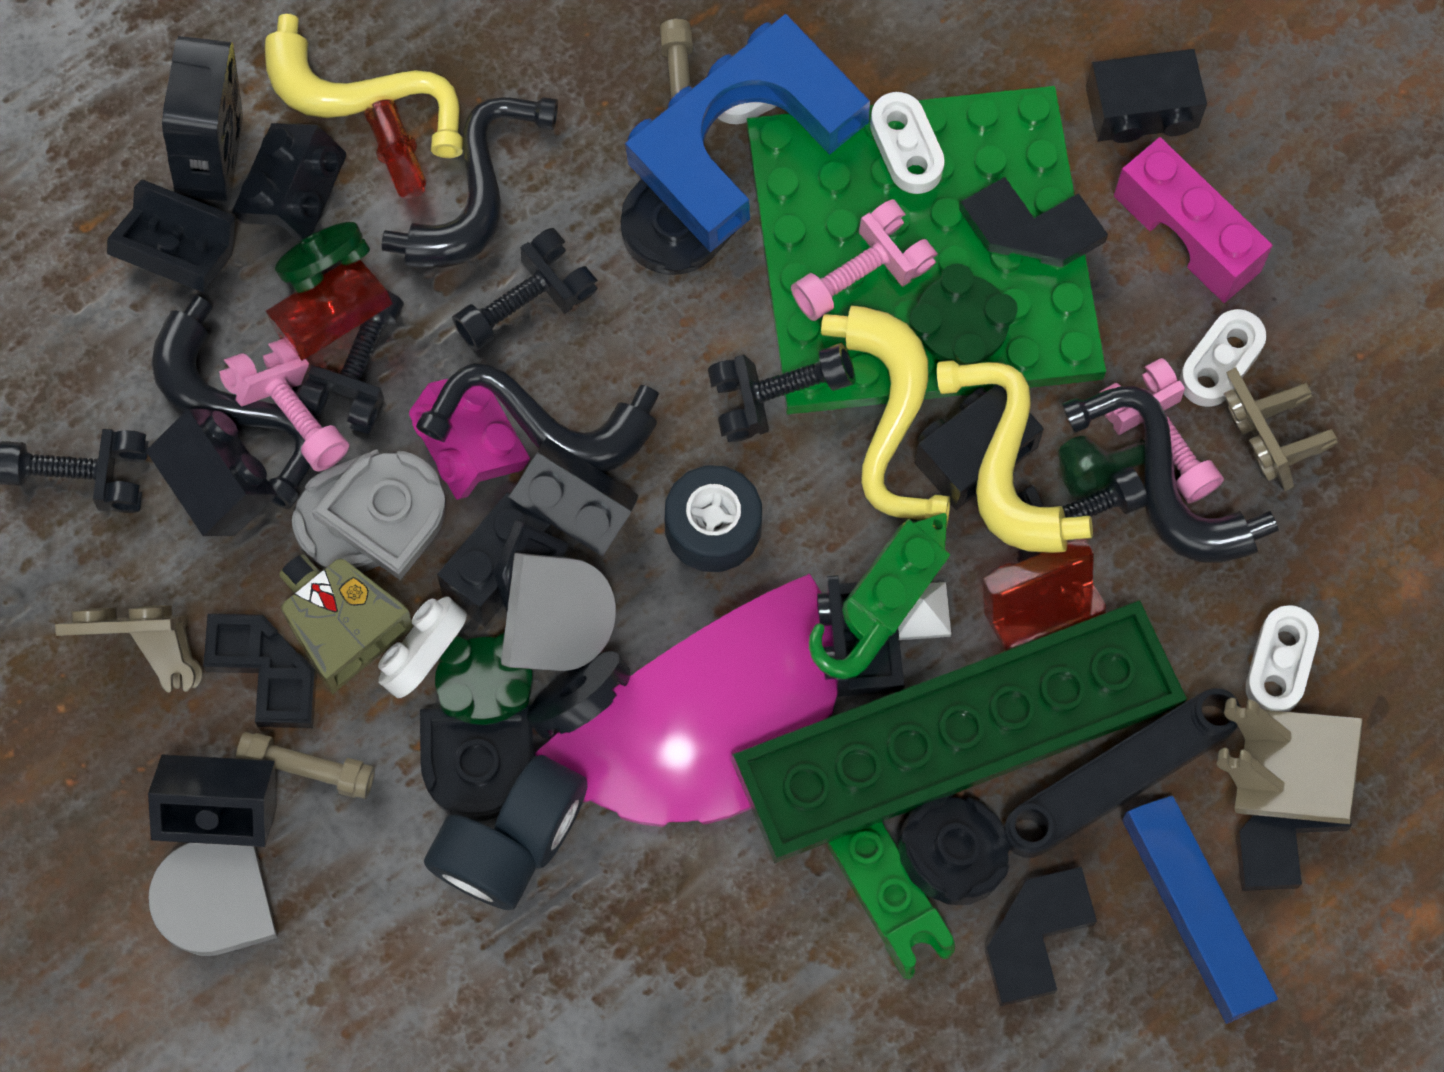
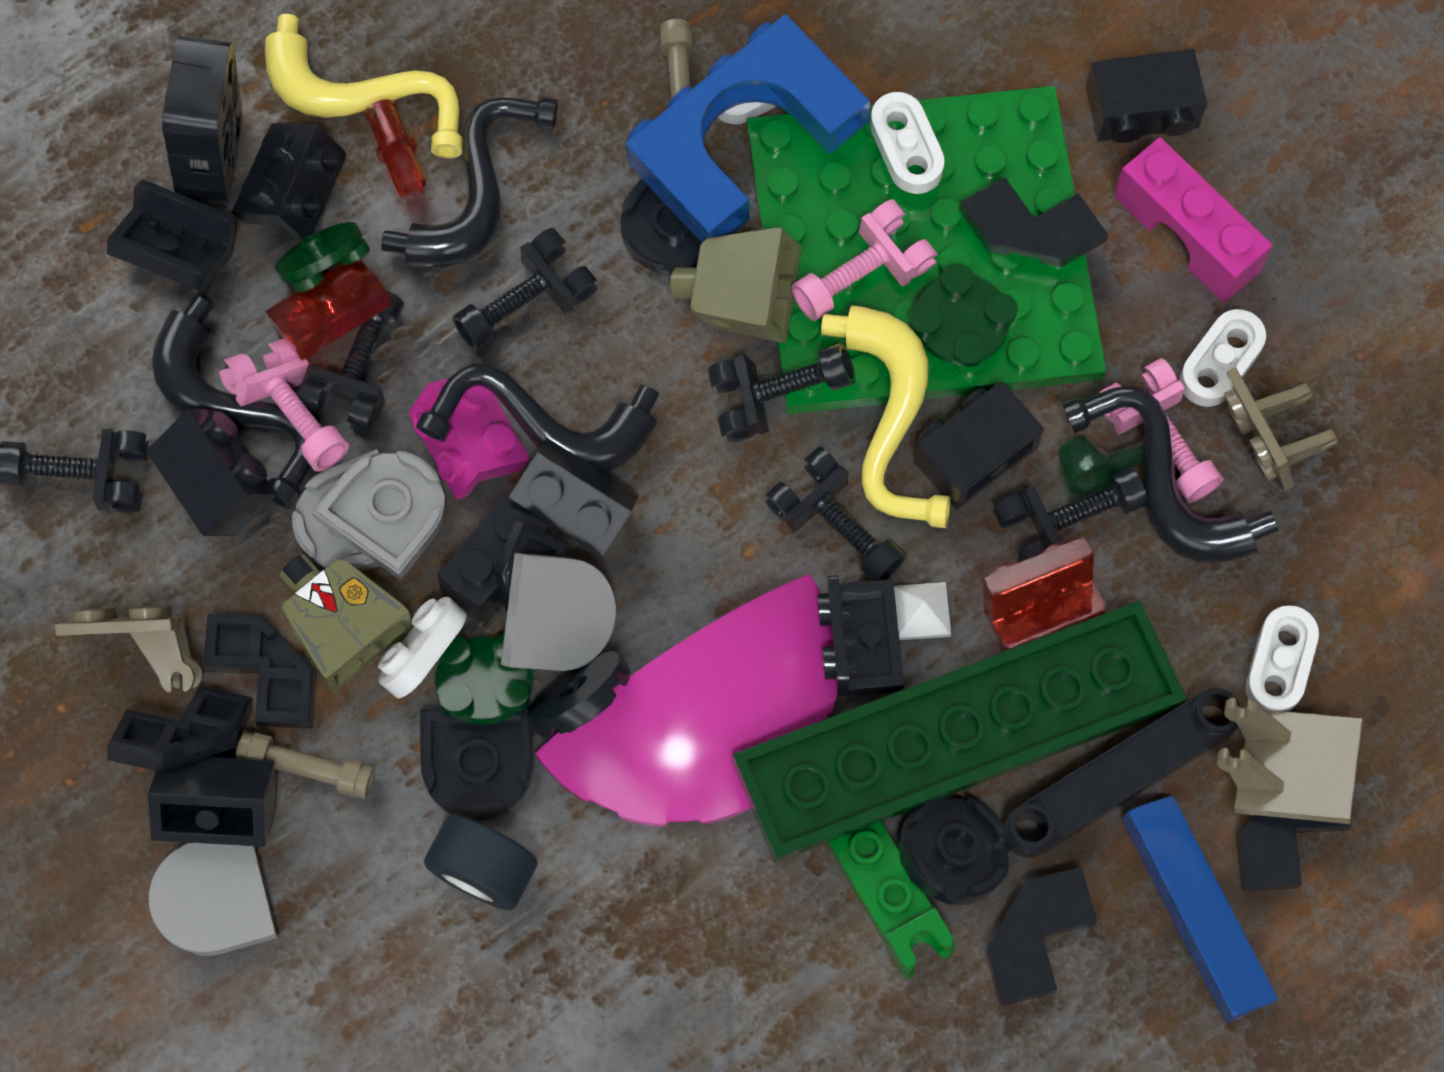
(161, 744): none -> black tile
(542, 807): black wheel -> none
(713, 497): black wheel -> none
(743, 283): none -> olive torso
(880, 558): none -> black bar
(886, 594): green plate -> none
(998, 504): light yellow animal -> none

